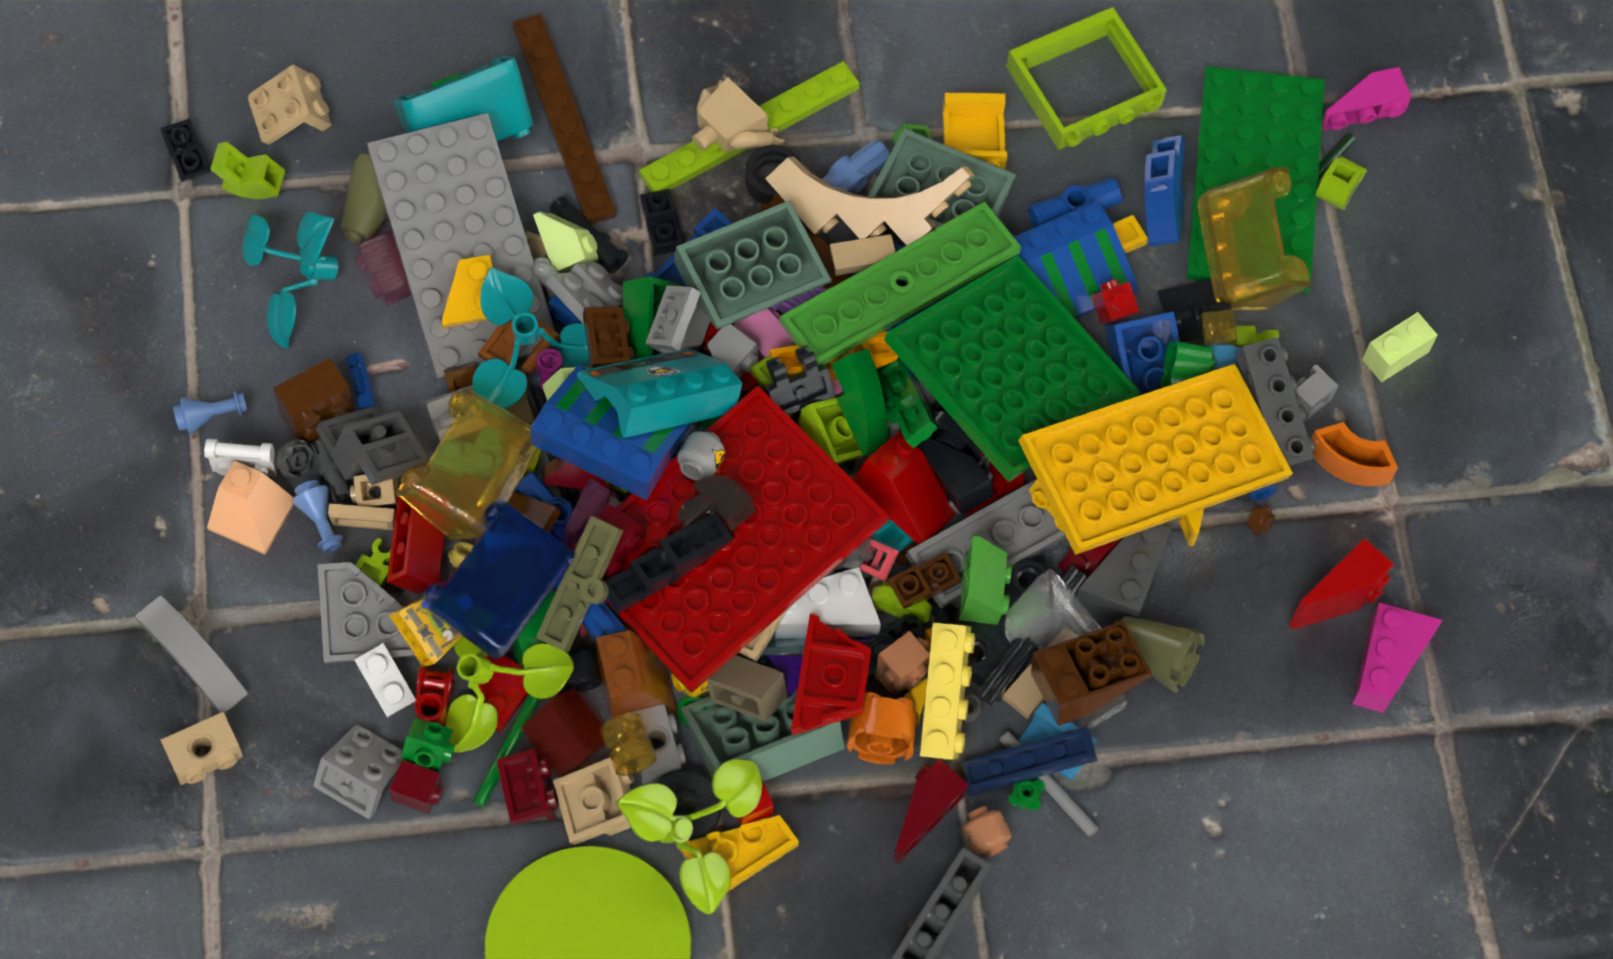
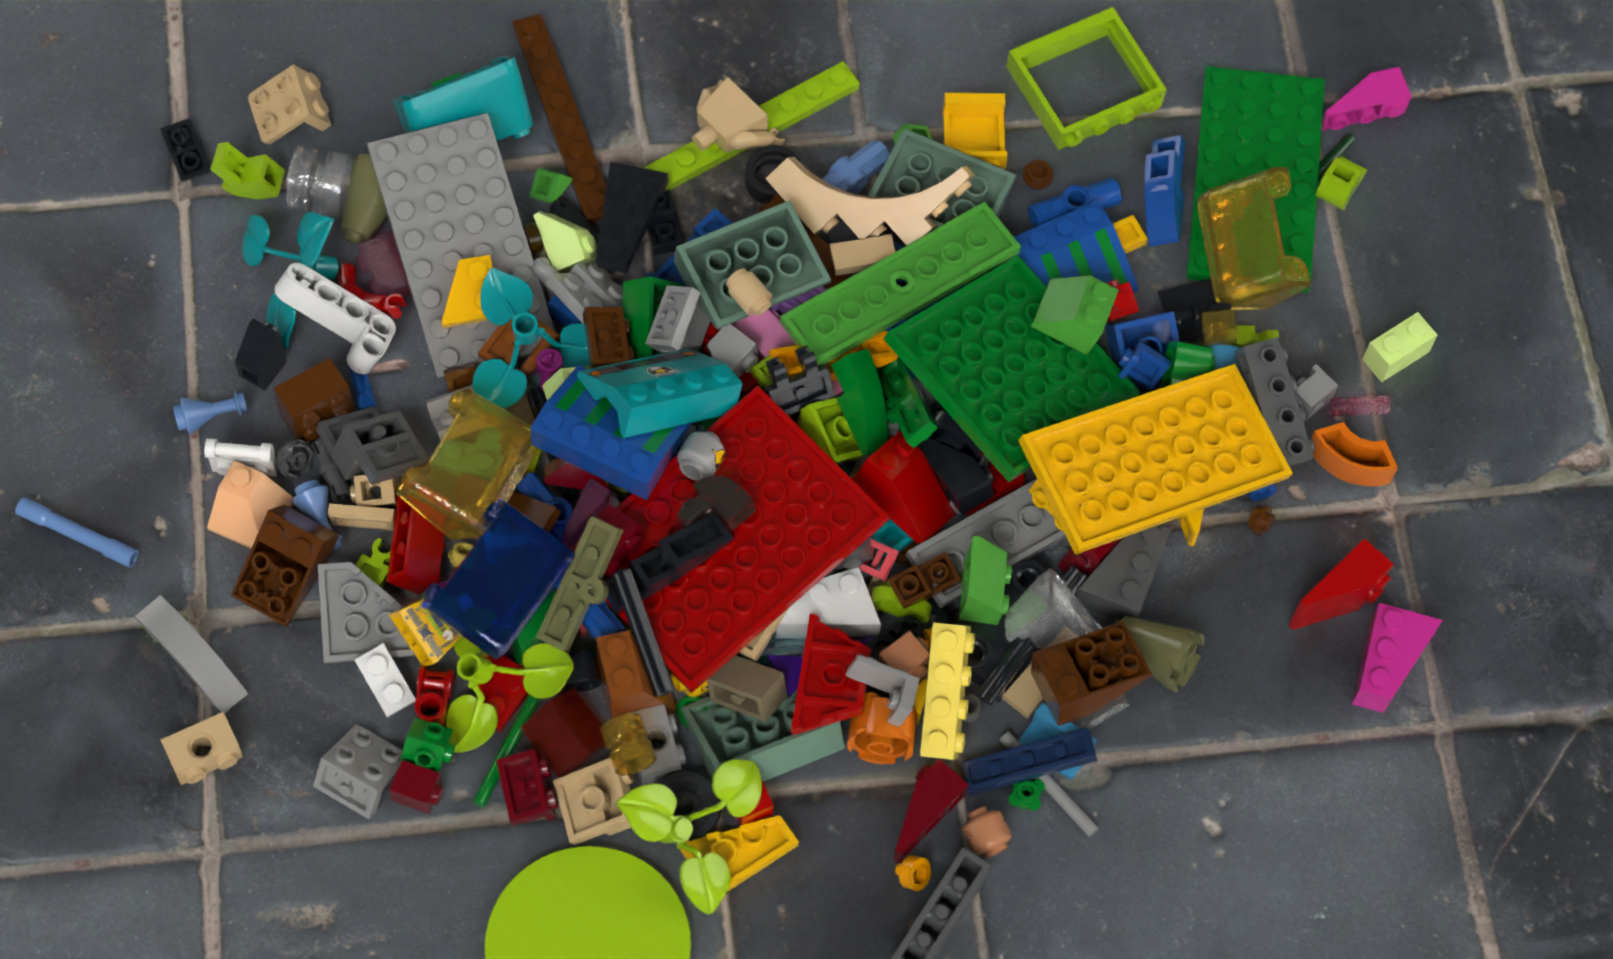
(107, 546): none -> medium blue piece
(260, 354): none -> black slope
(283, 563): none -> reddish brown slope
(313, 181): none -> clear wheel
(340, 312): none -> white beam
(387, 305): none -> red arm
(533, 237): none -> dark brown tile
(548, 185): none -> bright green slope
(627, 212): none -> black wing
(642, 632): none -> black axle
(749, 292): none -> tan brick
(894, 681): none -> light grey bracket
(914, 872): none -> light orange tile
(1038, 174): none -> reddish brown plate
(1075, 310): none -> bright green slope
(1143, 364): none -> blue bracket
(1359, 406): none -> clear pink axle

